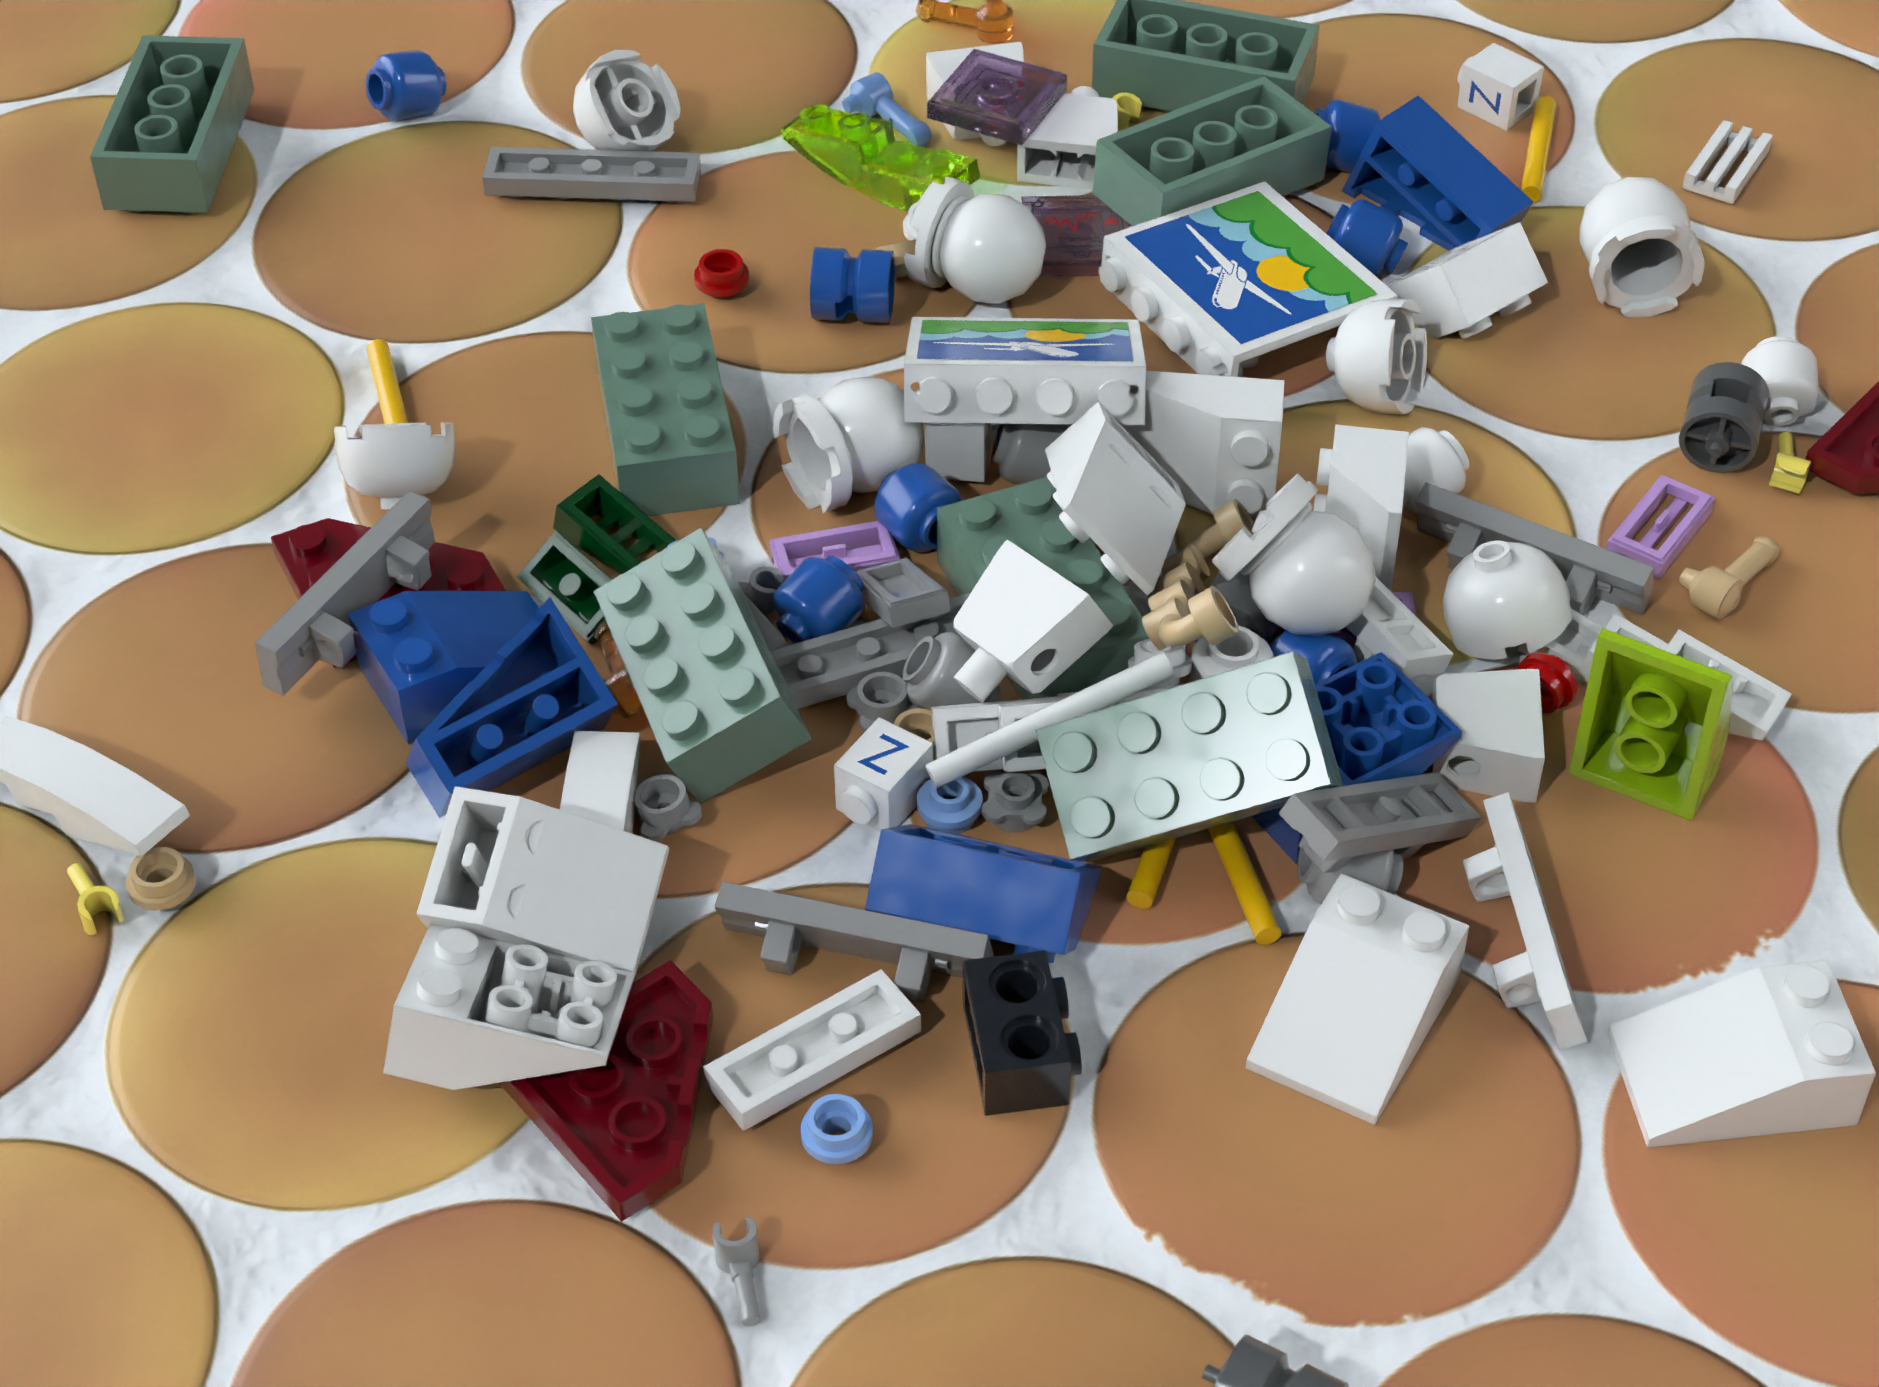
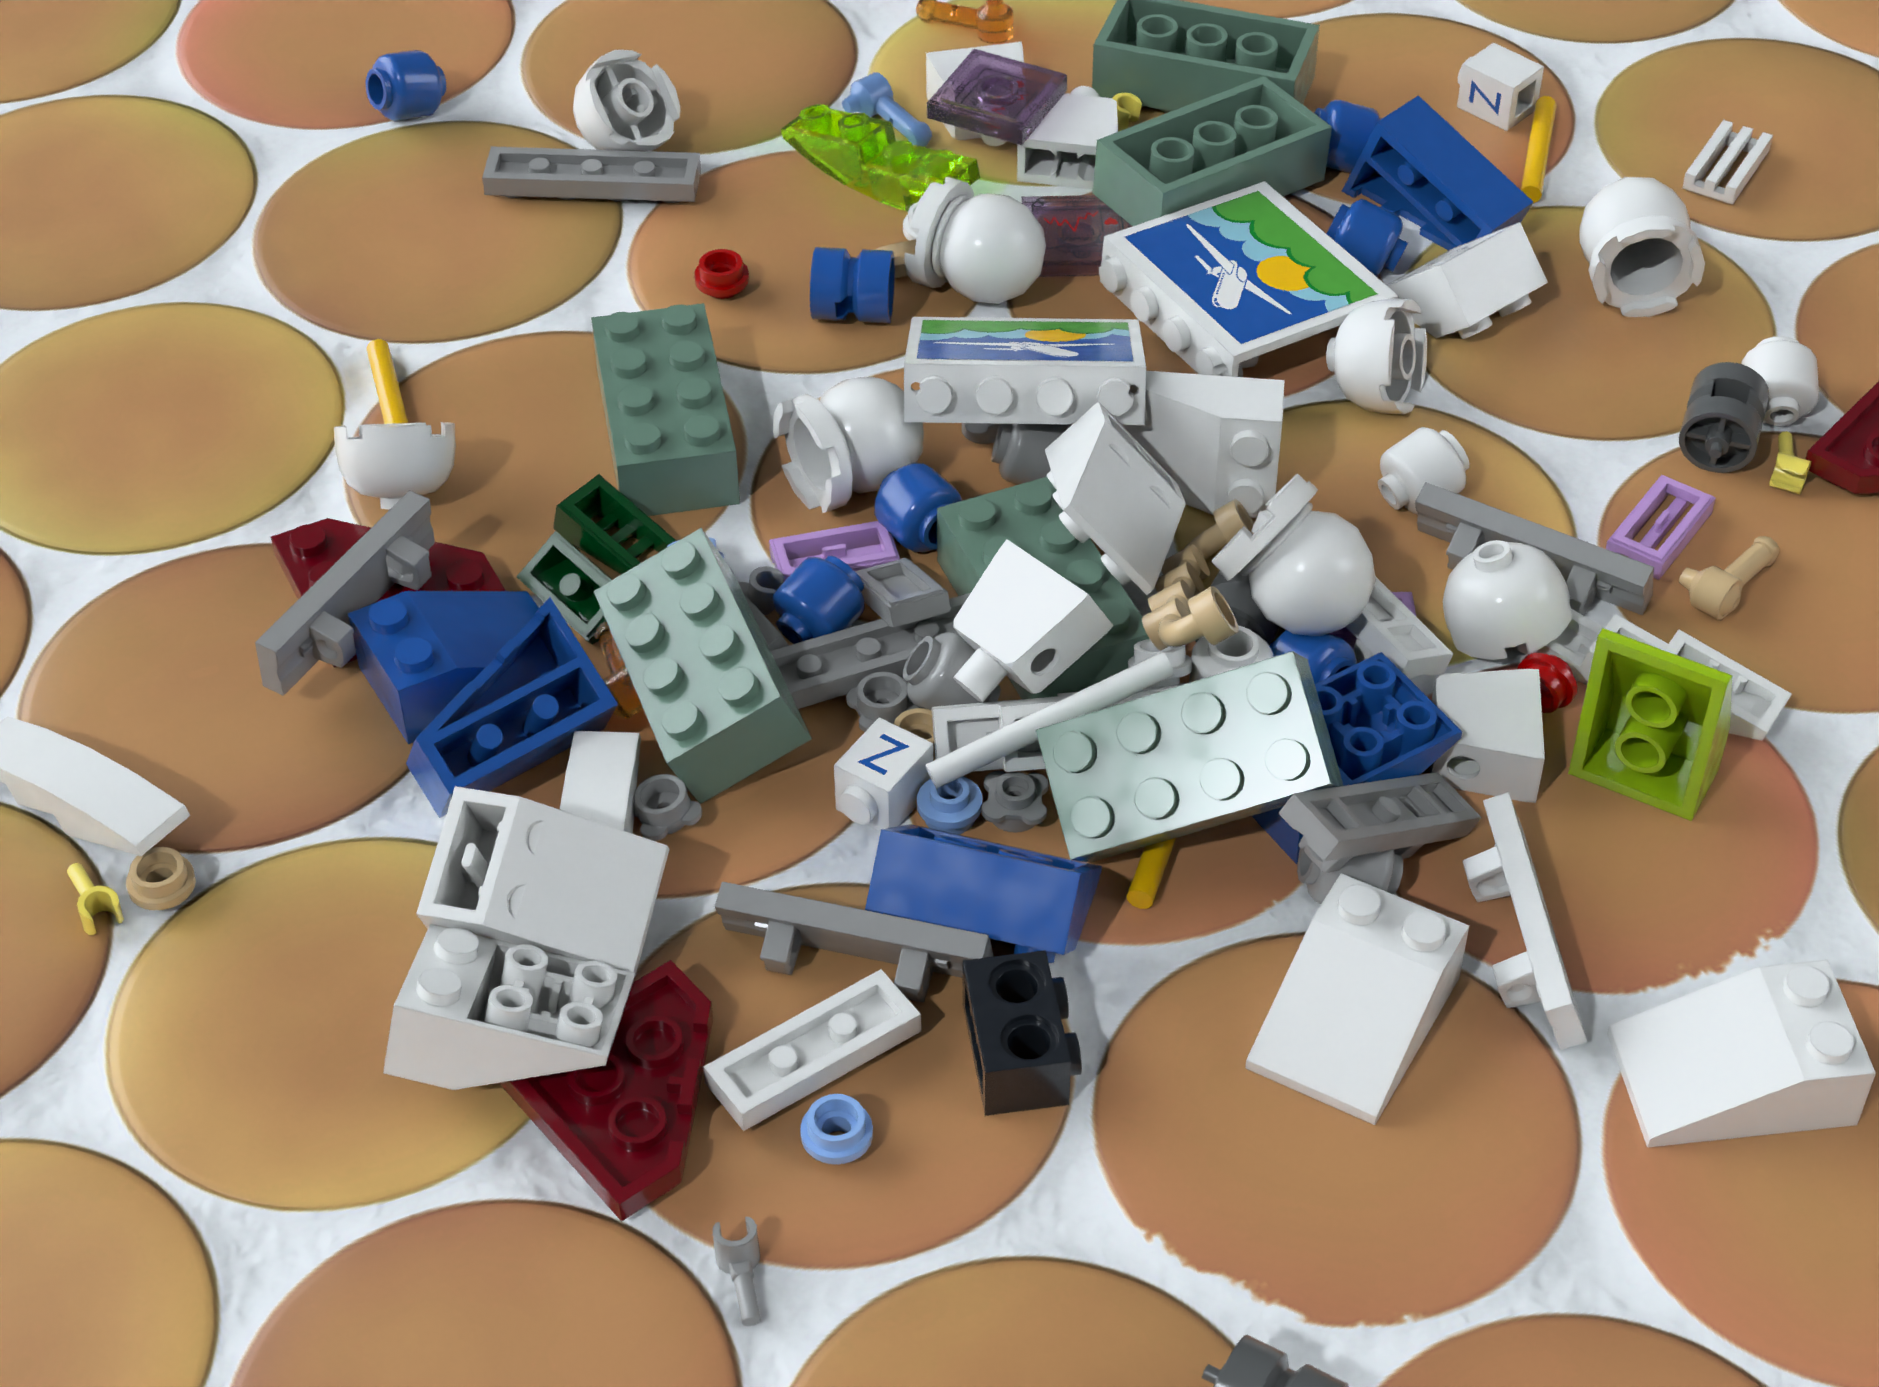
(173, 124): sand green brick -> none
(958, 450): white brick -> none
(1245, 883): yellow bar -> none
(1367, 488): white slope -> none

